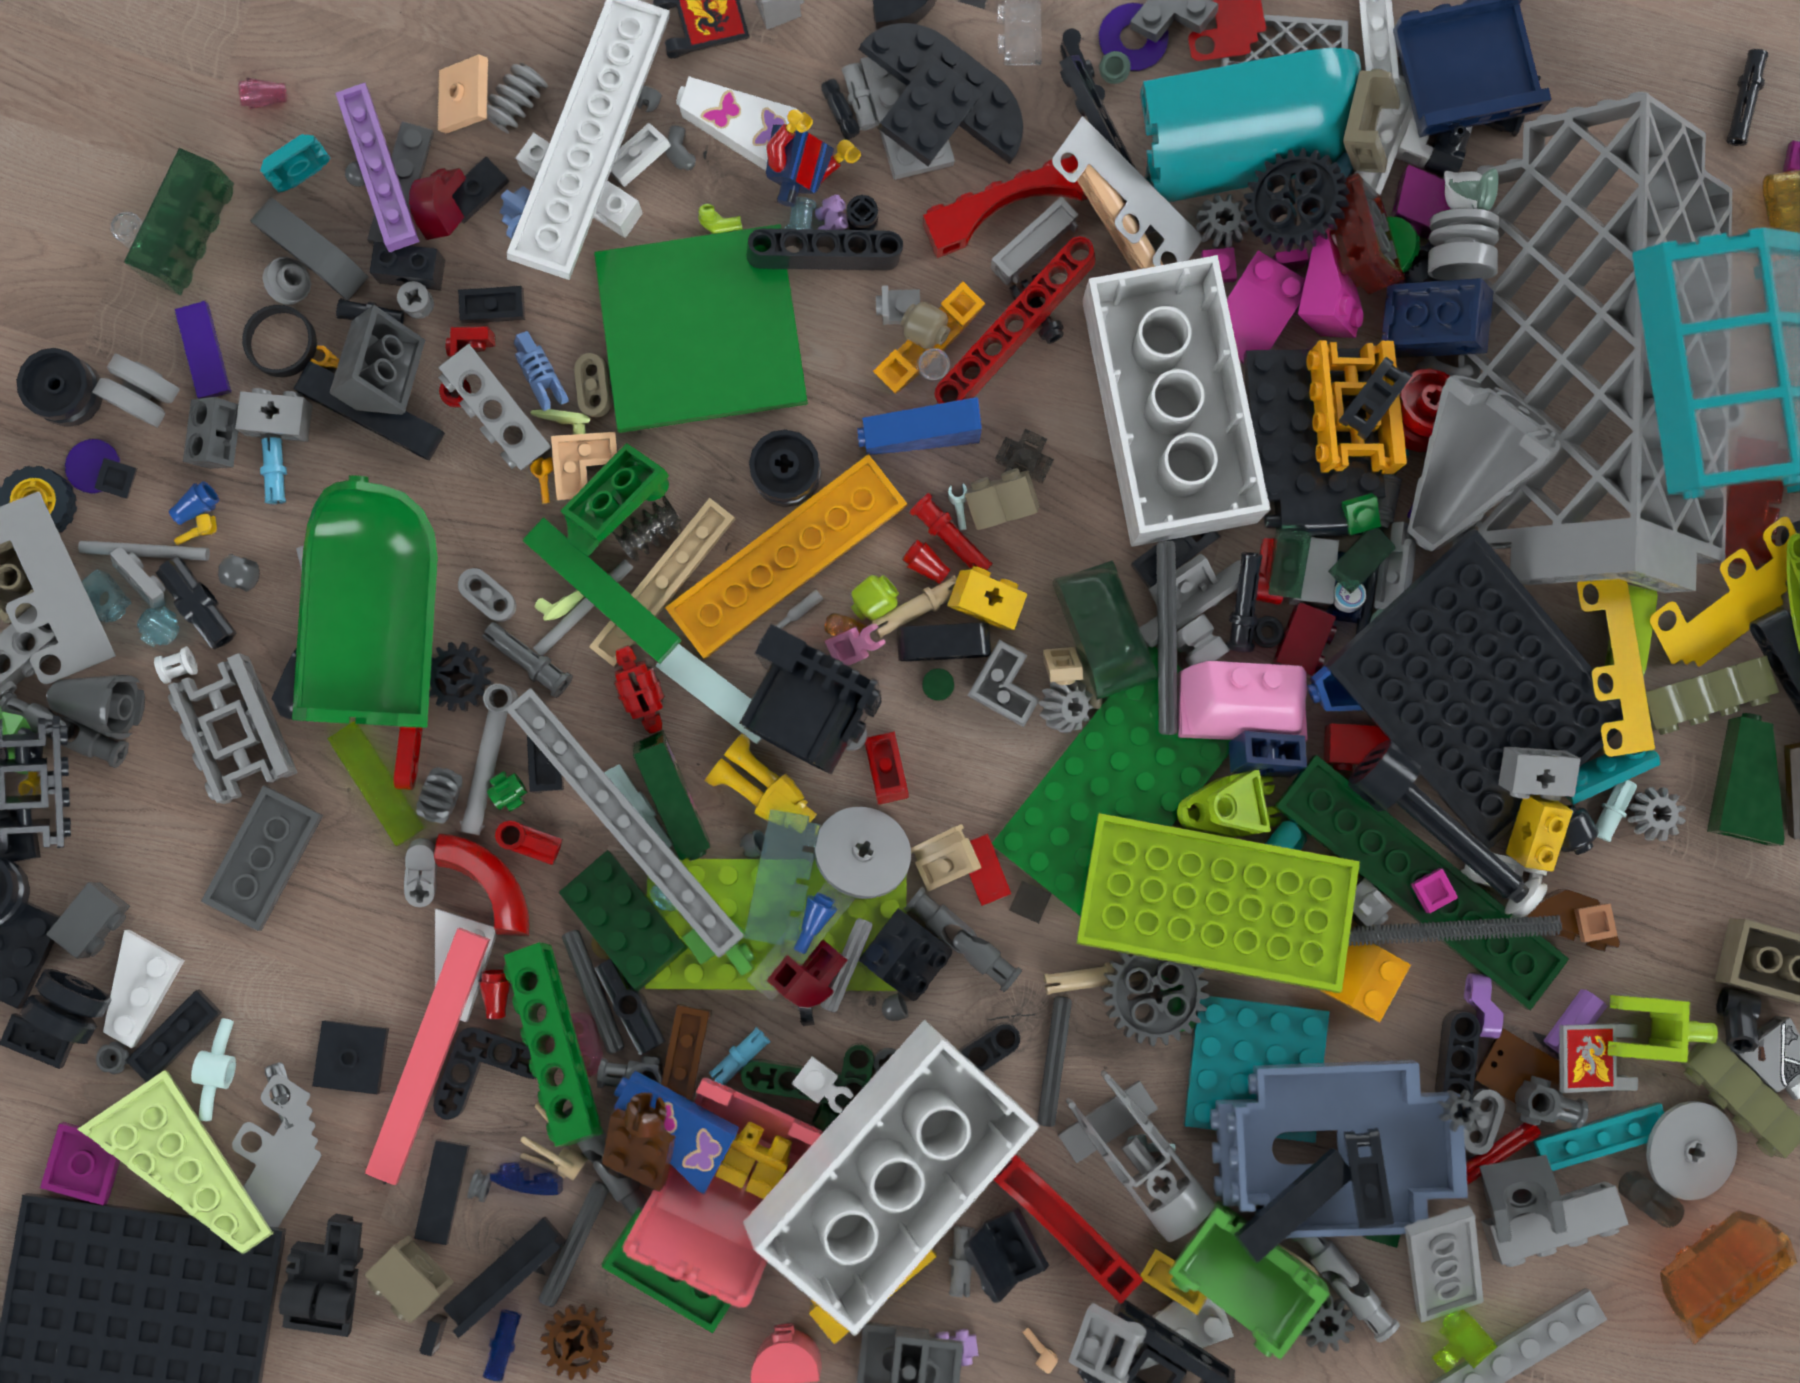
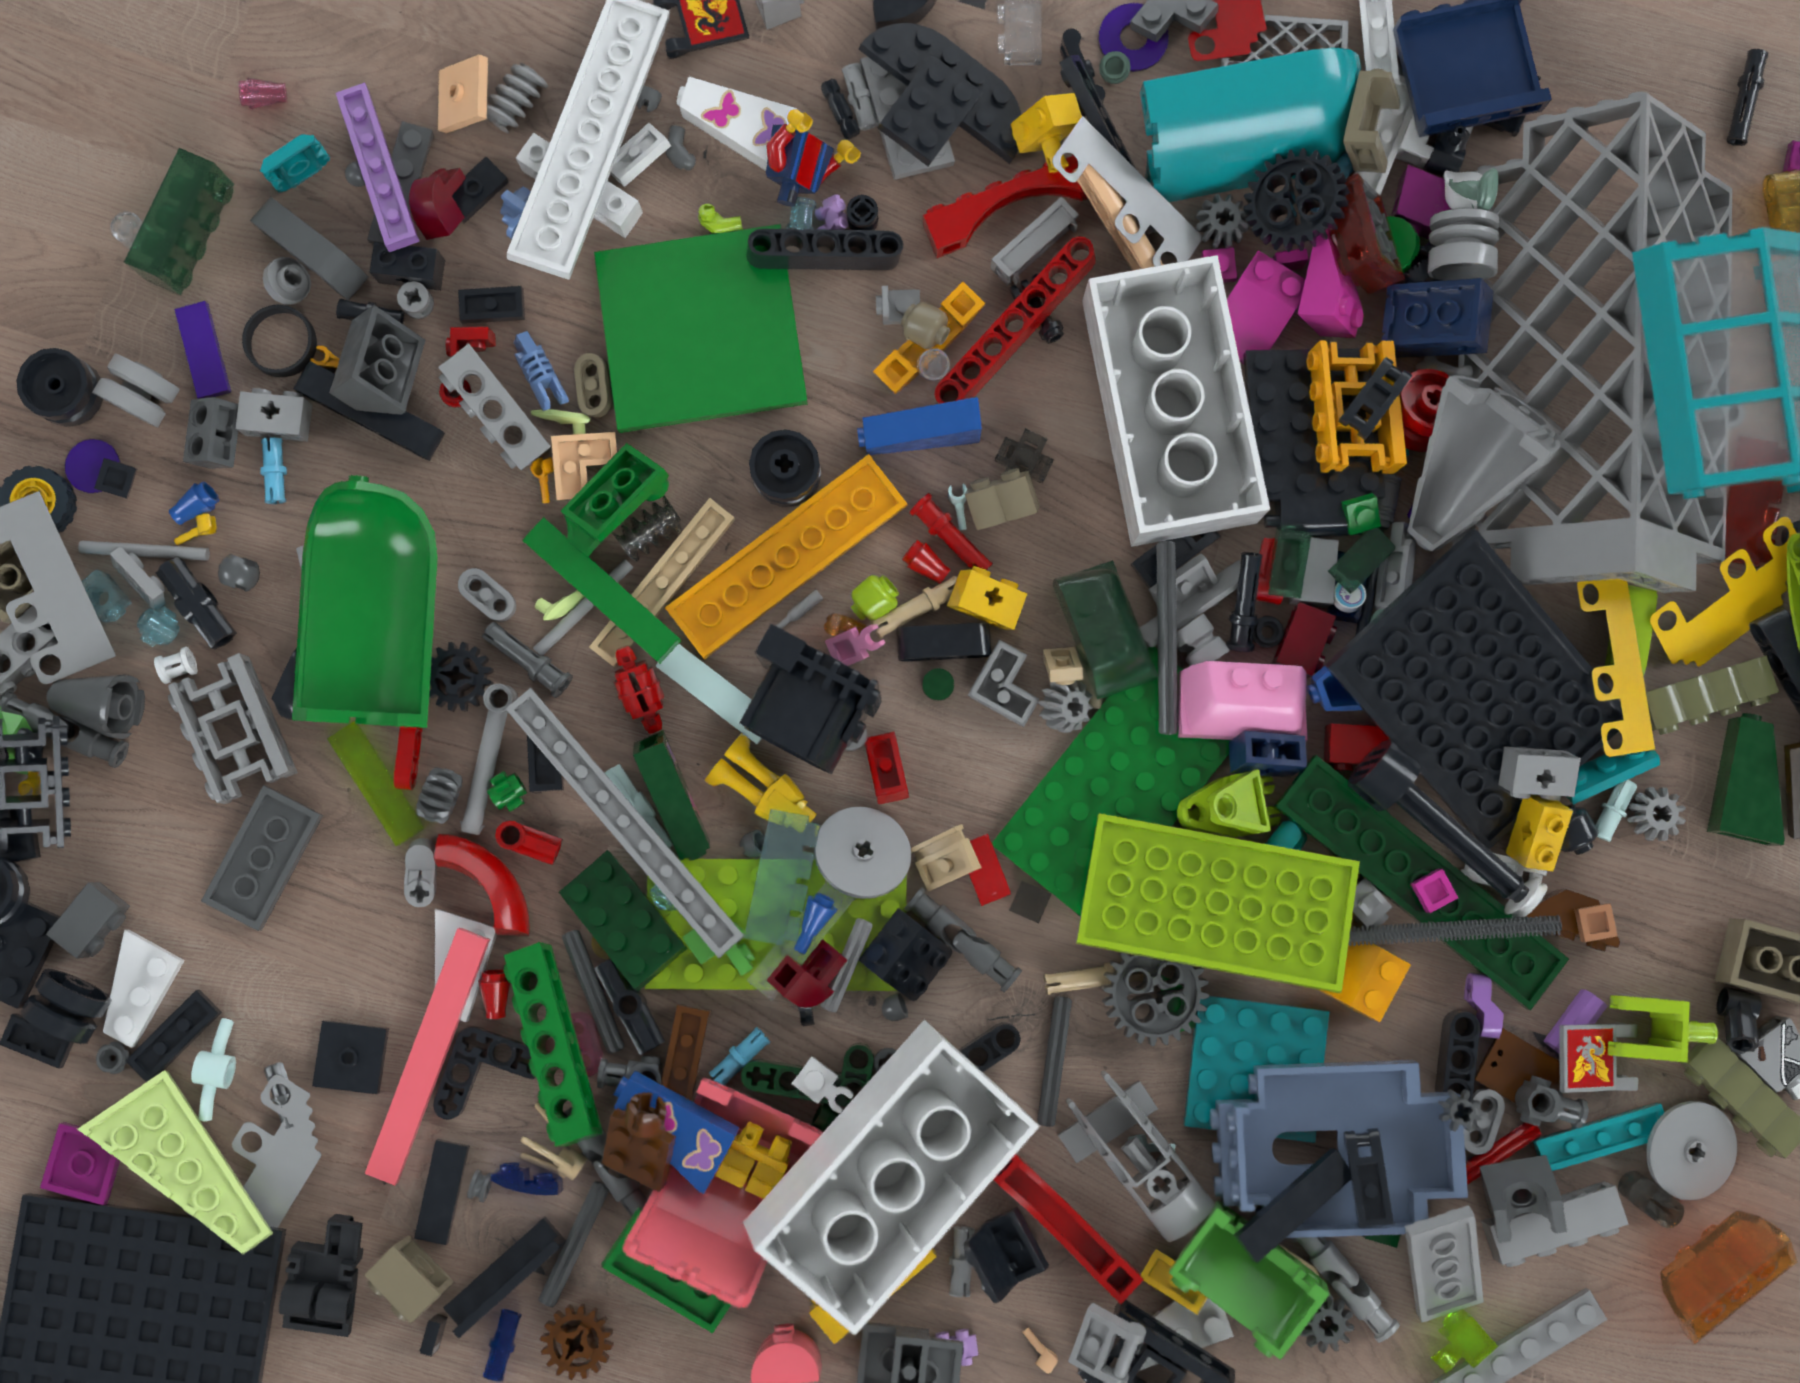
(1046, 125): none -> yellow brick

